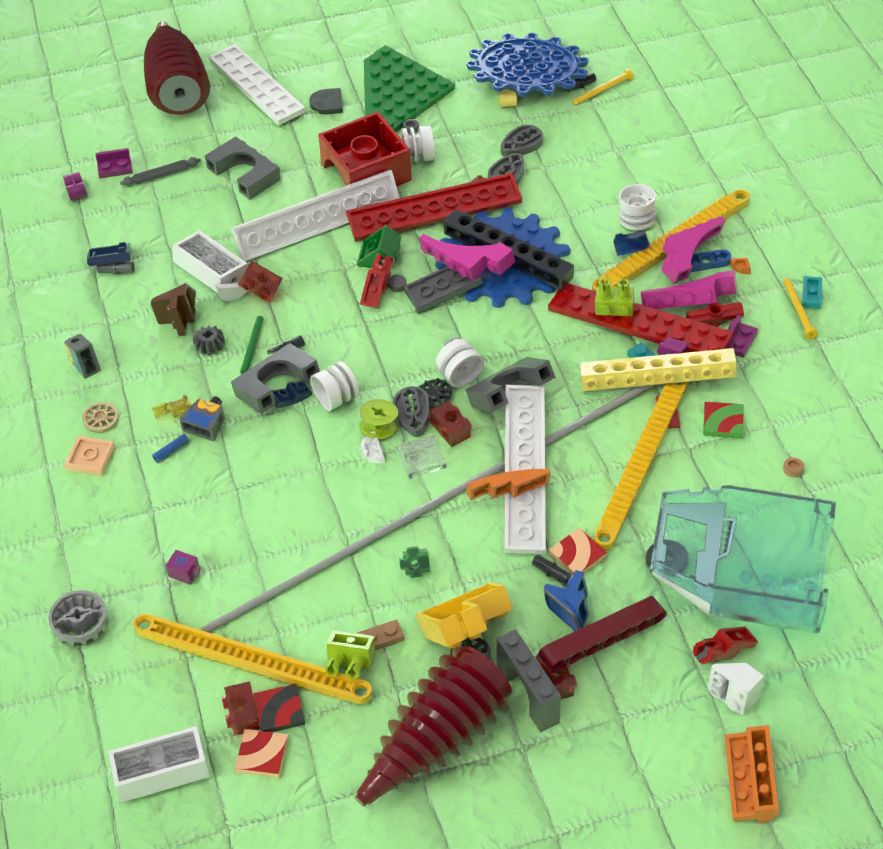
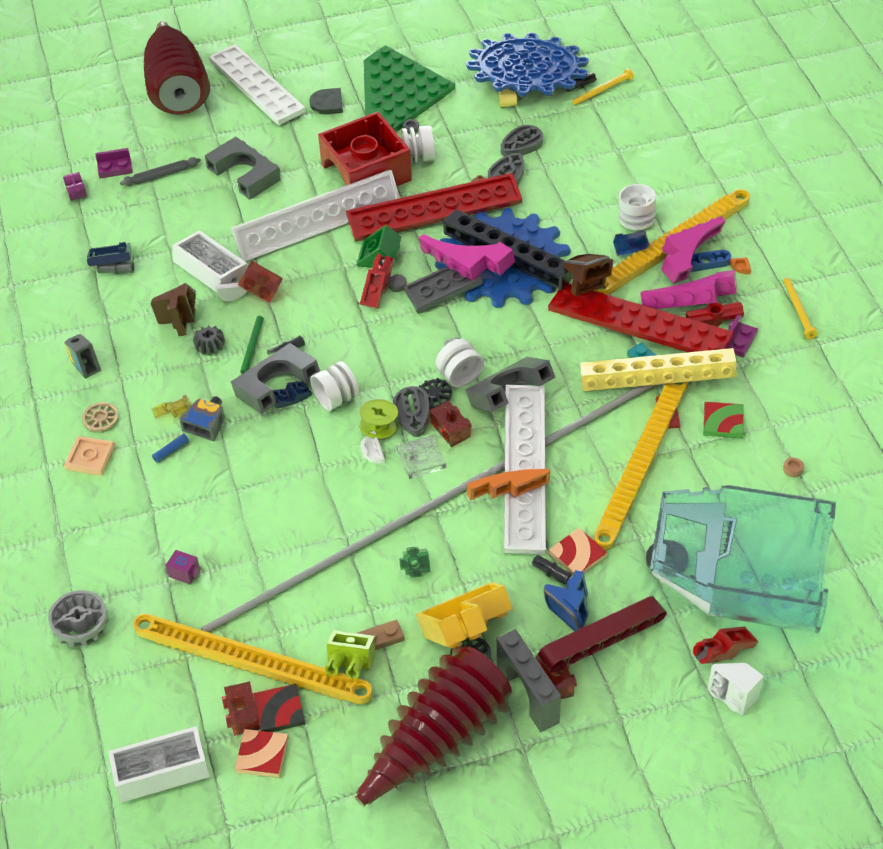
(588, 272): none -> reddish brown piece
(614, 300): lime brick -> none
(672, 346): magenta brick -> none
(752, 775): orange brick -> none
(812, 292): teal plate -> none

